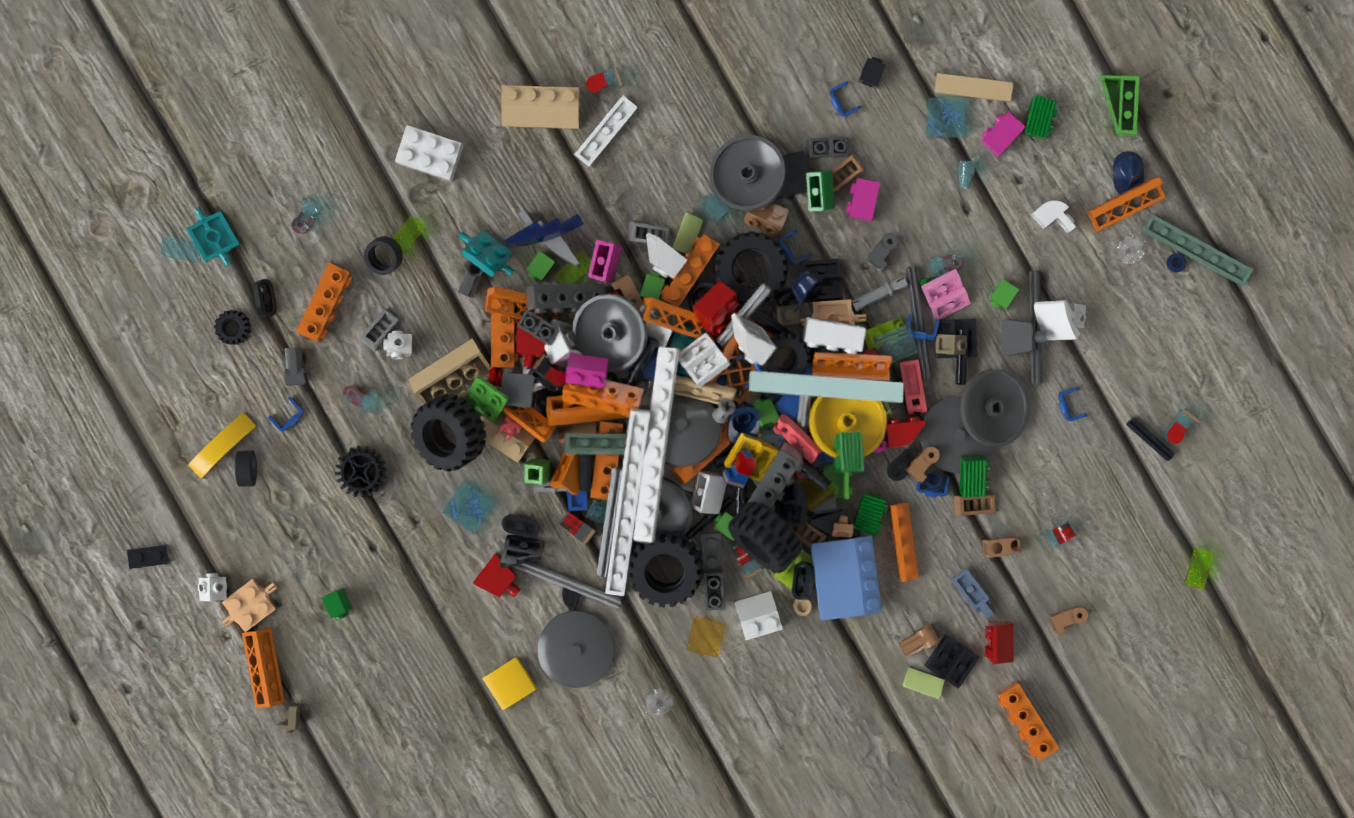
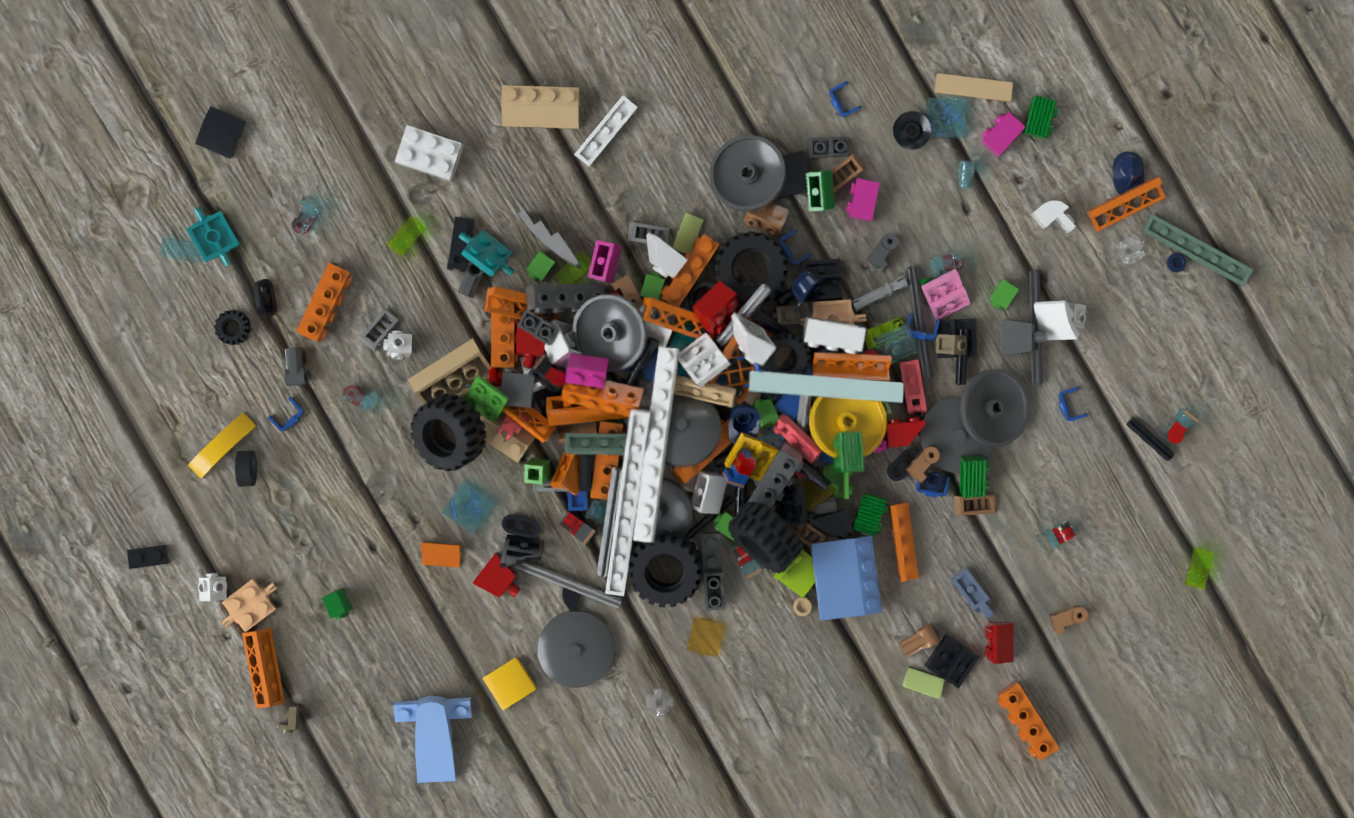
(220, 132): none -> black slope
(367, 478): black gear -> none
(374, 264): black tyre -> none
(433, 734): none -> light blue slope
(441, 554): none -> orange panel
(458, 245): none -> black plate
(536, 234): clear blue slope -> none
(604, 79): leg -> none
(713, 208): clear light blue brick -> none
(723, 411): light grey bush -> none
(758, 615): white slope -> none
(802, 580): black plate -> none
(842, 529): medium nougat tile -> none
(872, 72): black brick -> none
(912, 120): none -> black dish
(1001, 546): medium nougat leg -> none
(1122, 101): bright green wedge -> none

